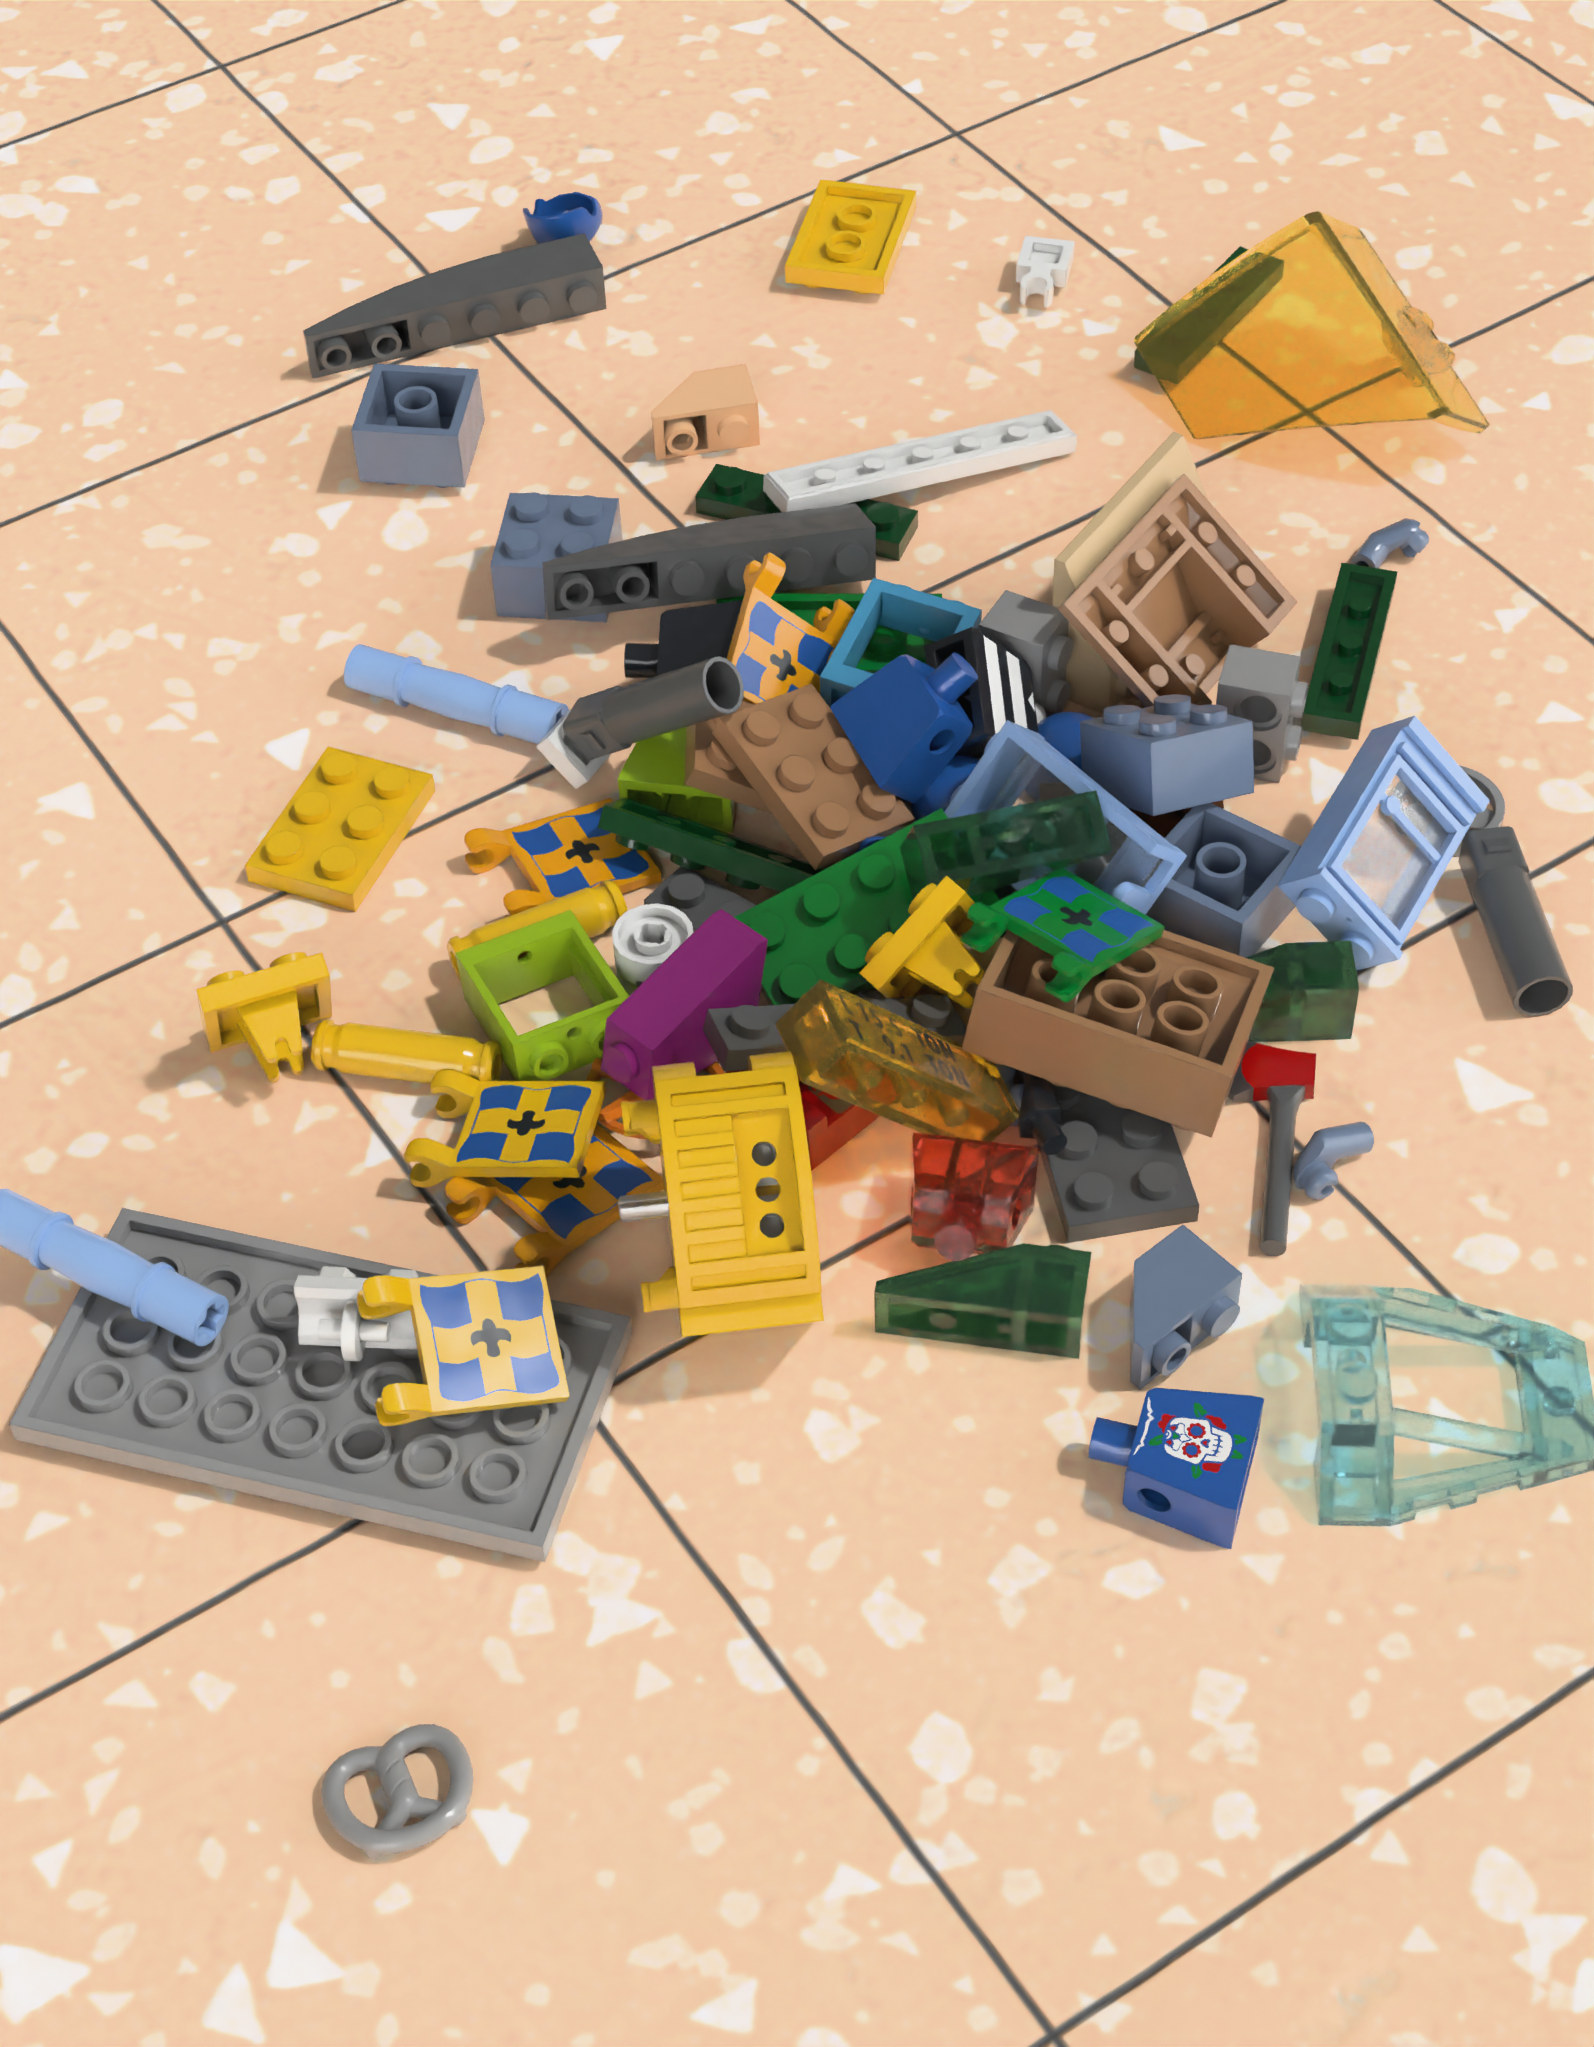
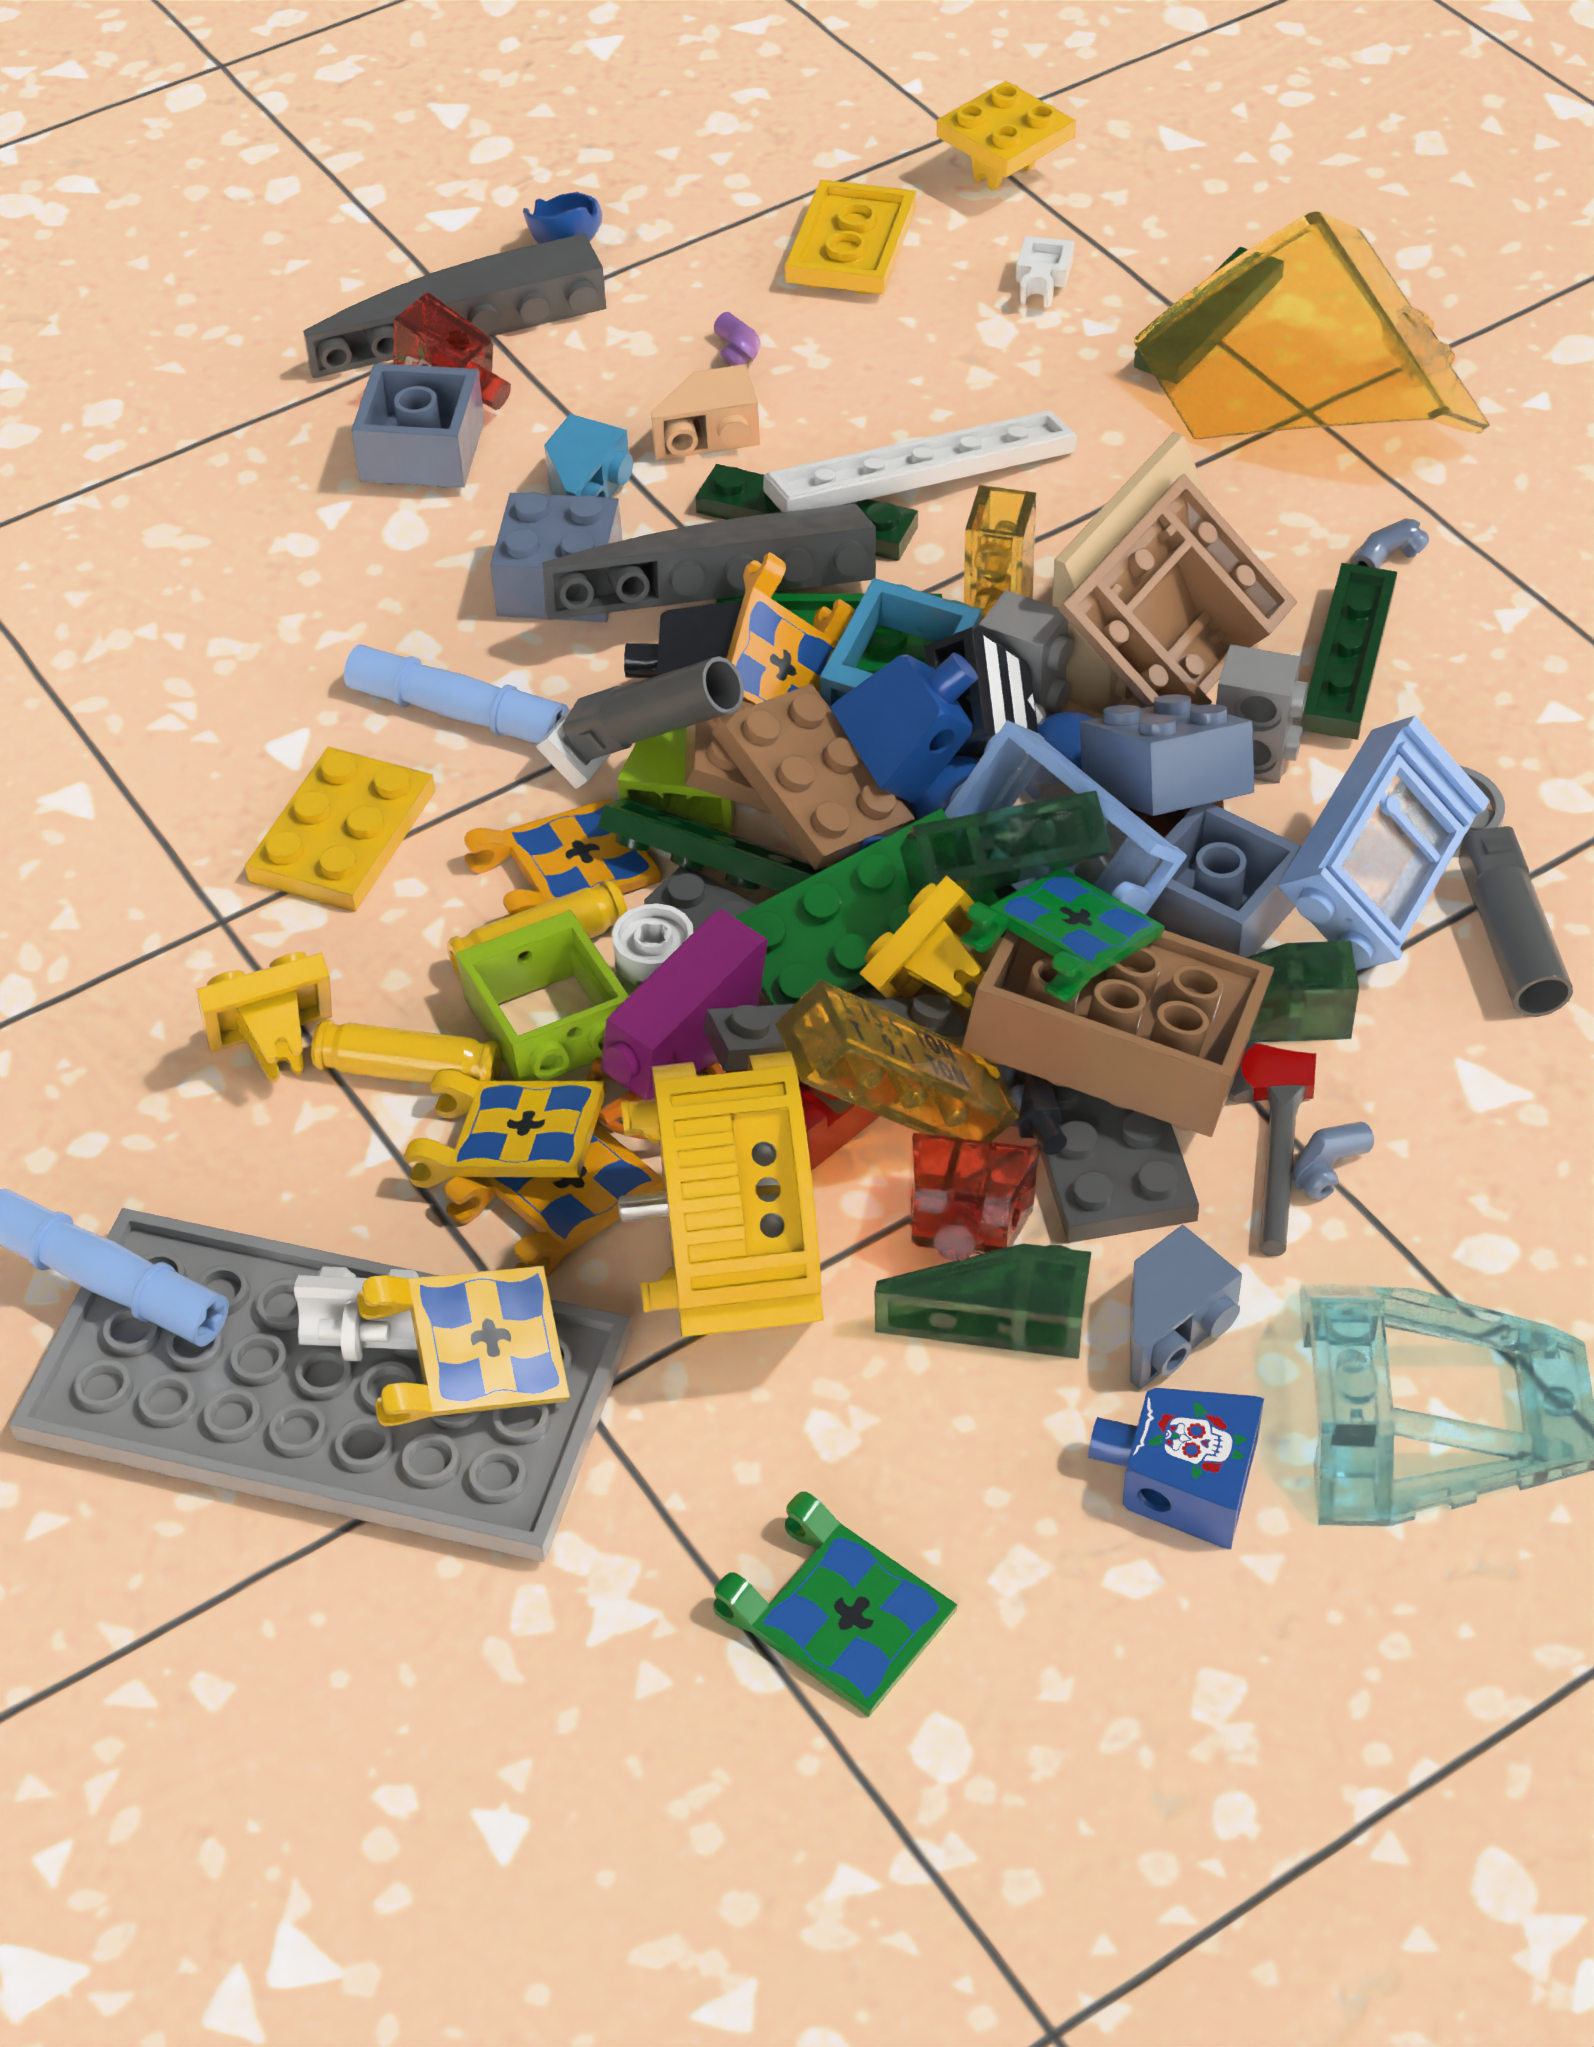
(400, 1792): light grey piece -> none
(439, 337): none -> clear red torso
(587, 458): none -> dark azure slope
(742, 339): none -> medium lavender arm
(845, 1614): none -> green flag
(999, 546): none -> clear yellow brick
(1005, 131): none -> yellow plate

